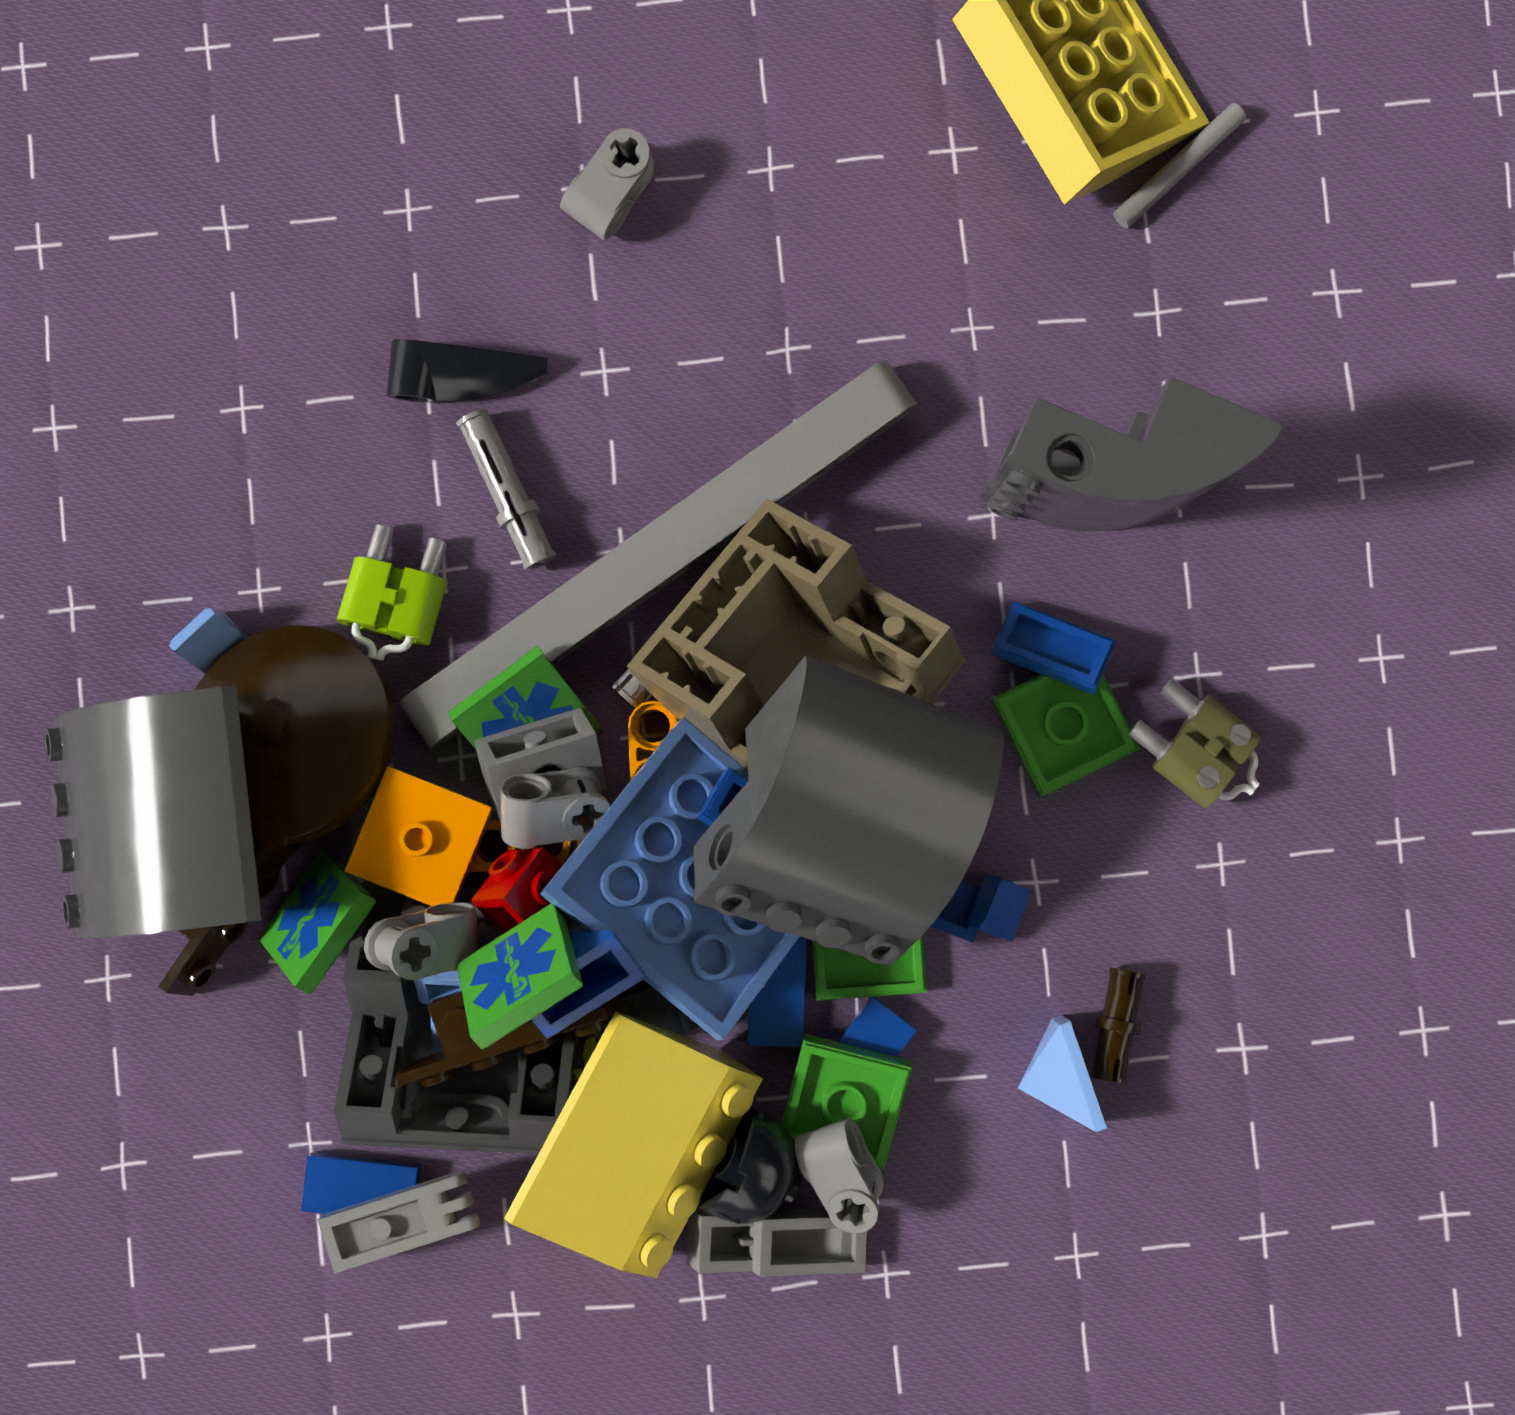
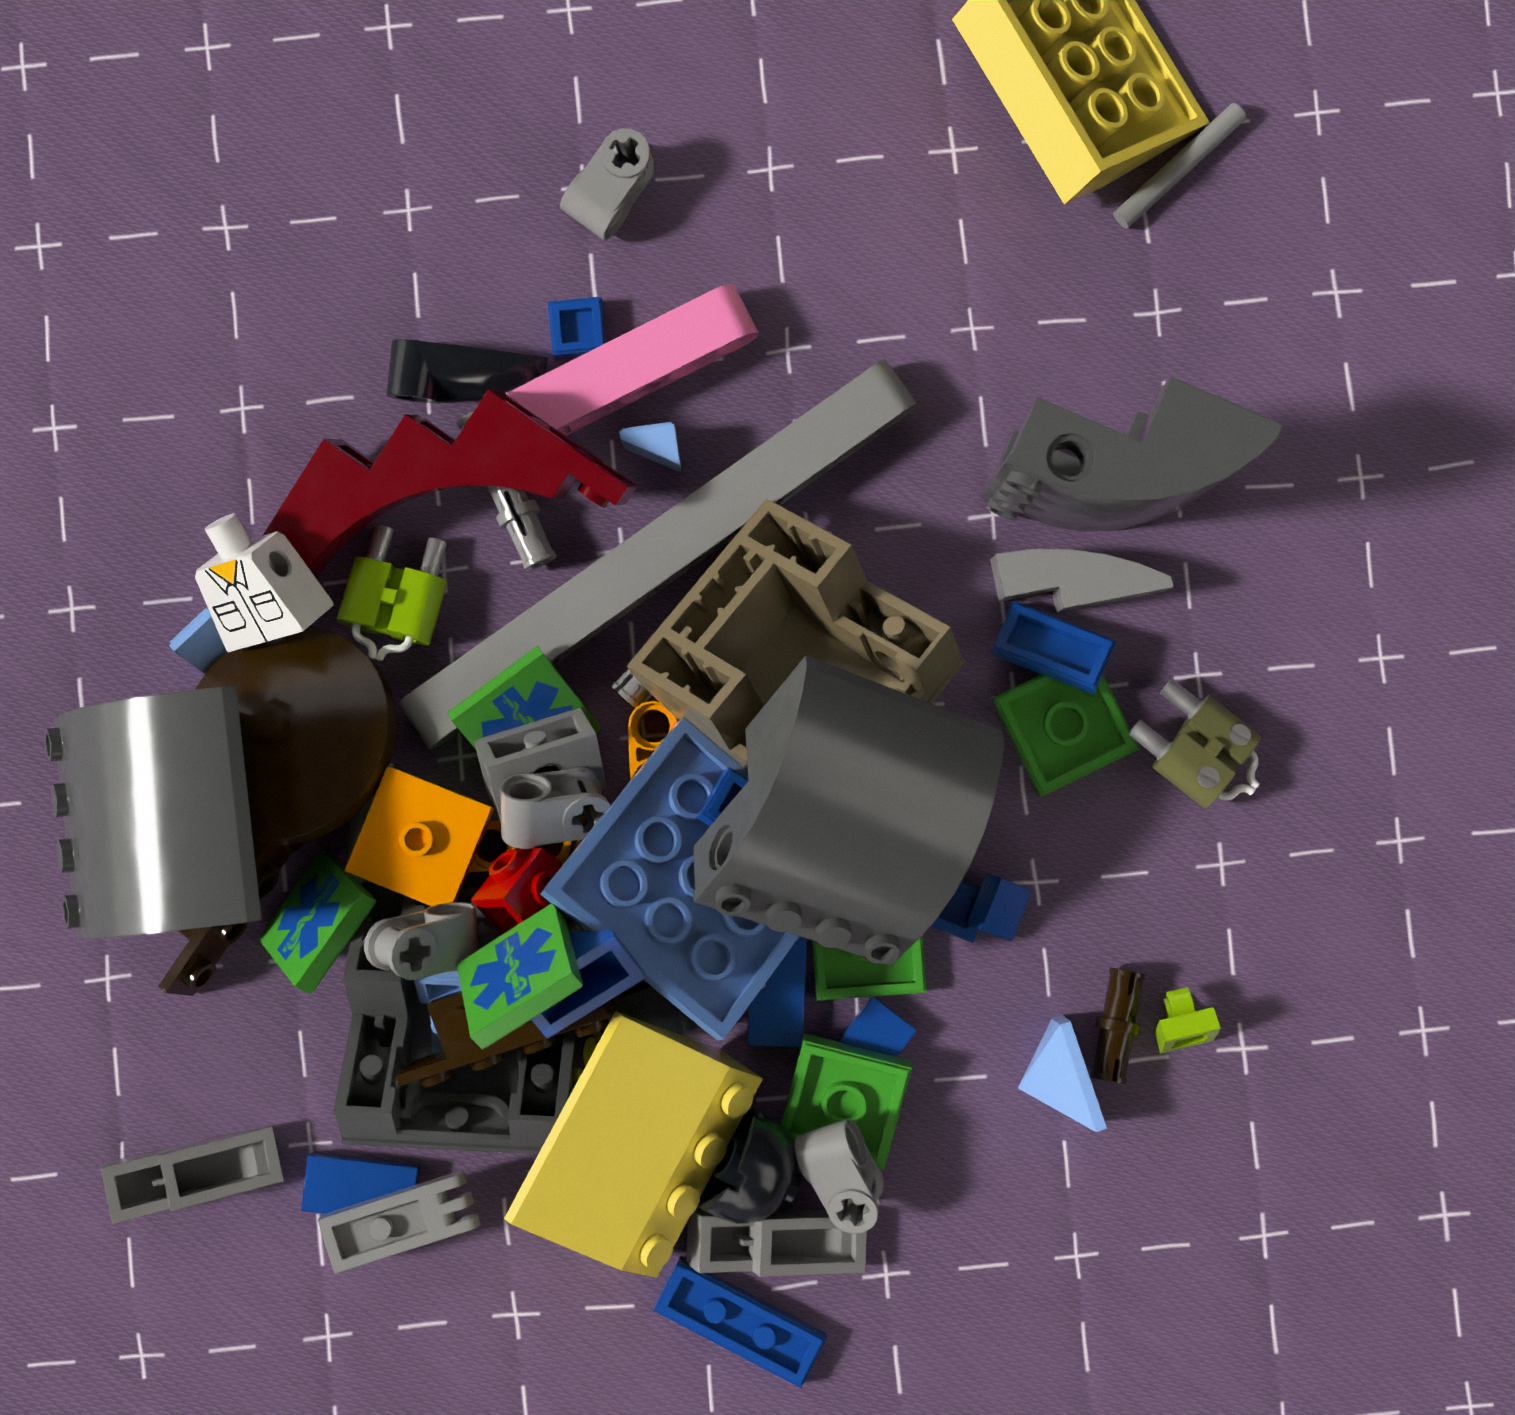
(191, 1173): none -> light grey slope
(257, 586): none -> white torso
(496, 447): none -> dark red arch
(576, 326): none -> blue tile
(640, 361): none -> bright pink beam
(654, 442): none -> light blue slope
(740, 1322): none -> blue tile
(1074, 577): none -> light grey slope
(1183, 1024): none -> lime tile

